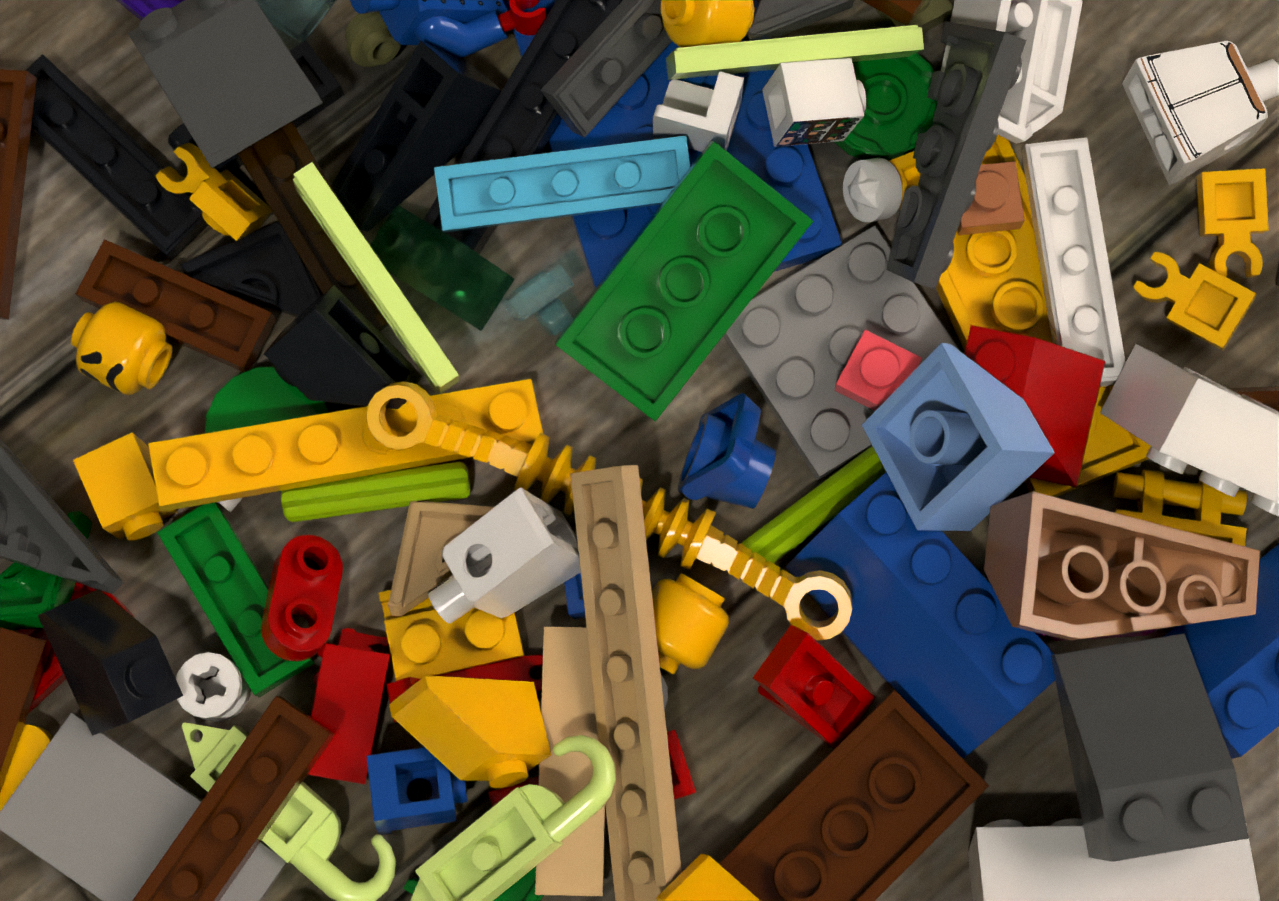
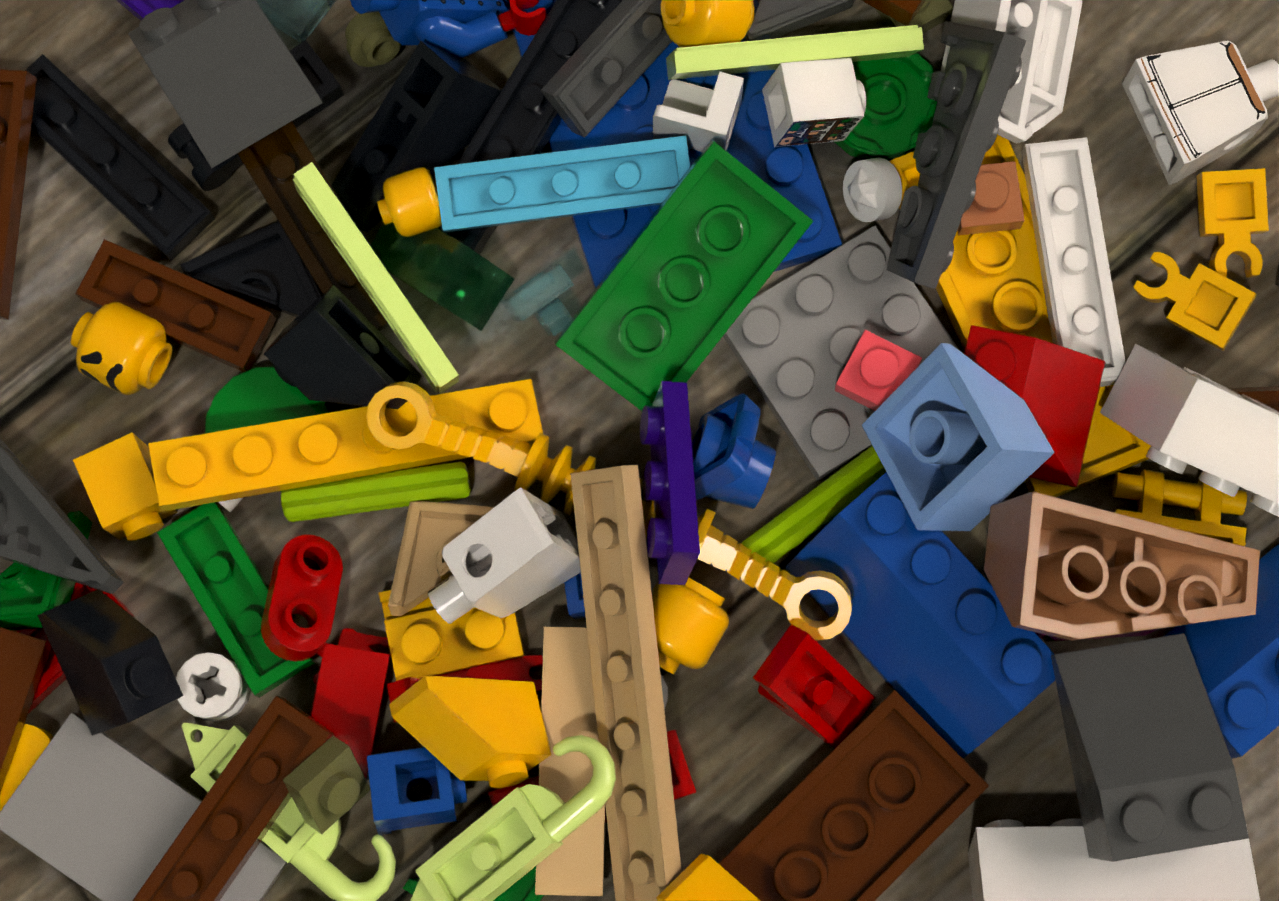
(222, 197): yellow plate -> none
(327, 784): none -> olive plate
(411, 202): none -> yellow piece
(670, 483): none -> dark purple plate

